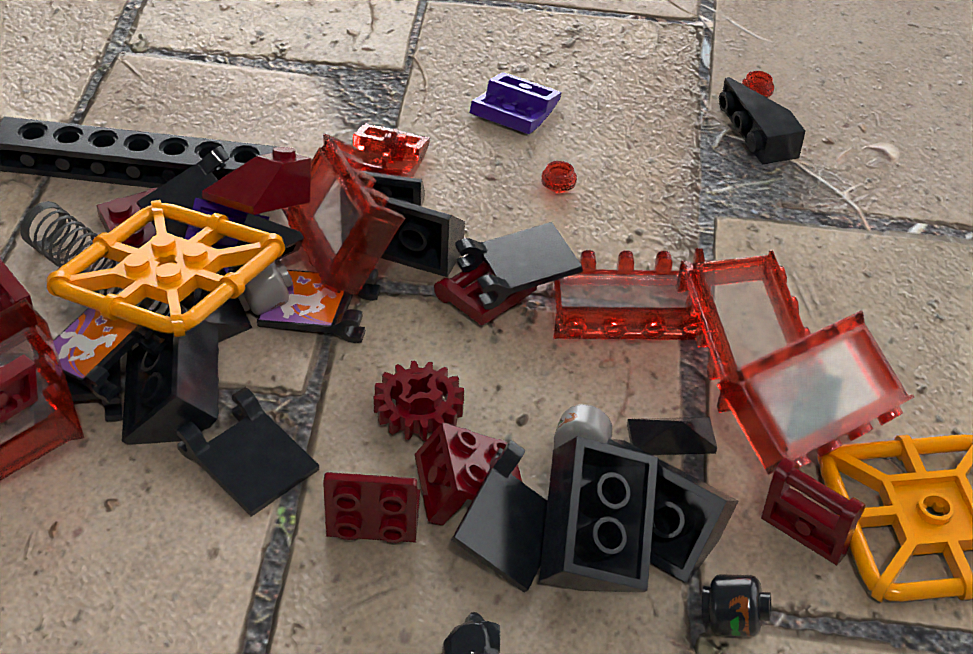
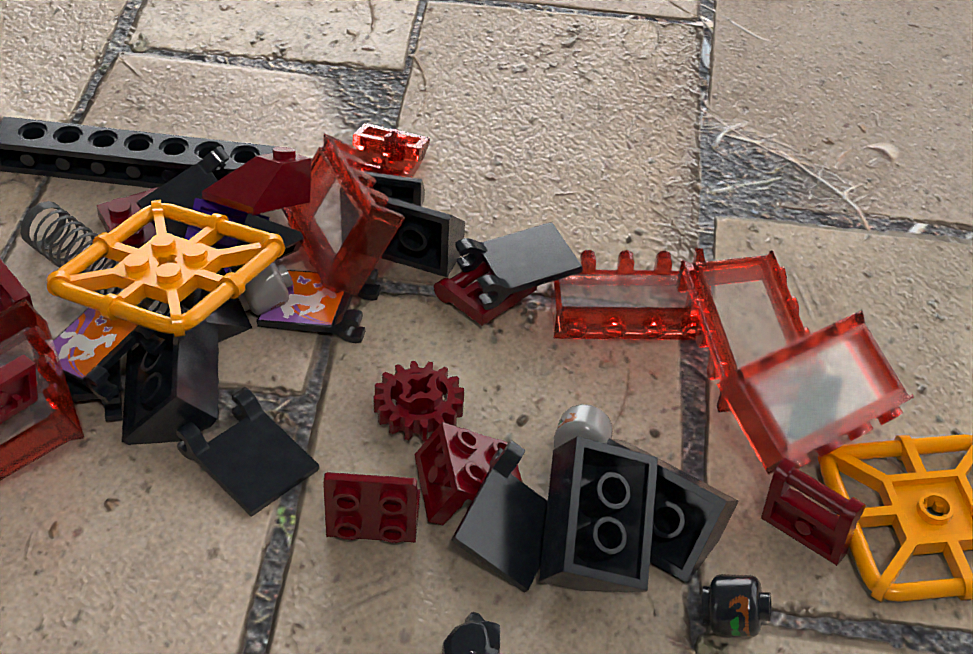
(515, 102): dark purple slope -> none
(559, 176): clear red plate -> none
(673, 435): black slope -> none
(759, 82): clear red plate -> none
(765, 126): black slope -> none

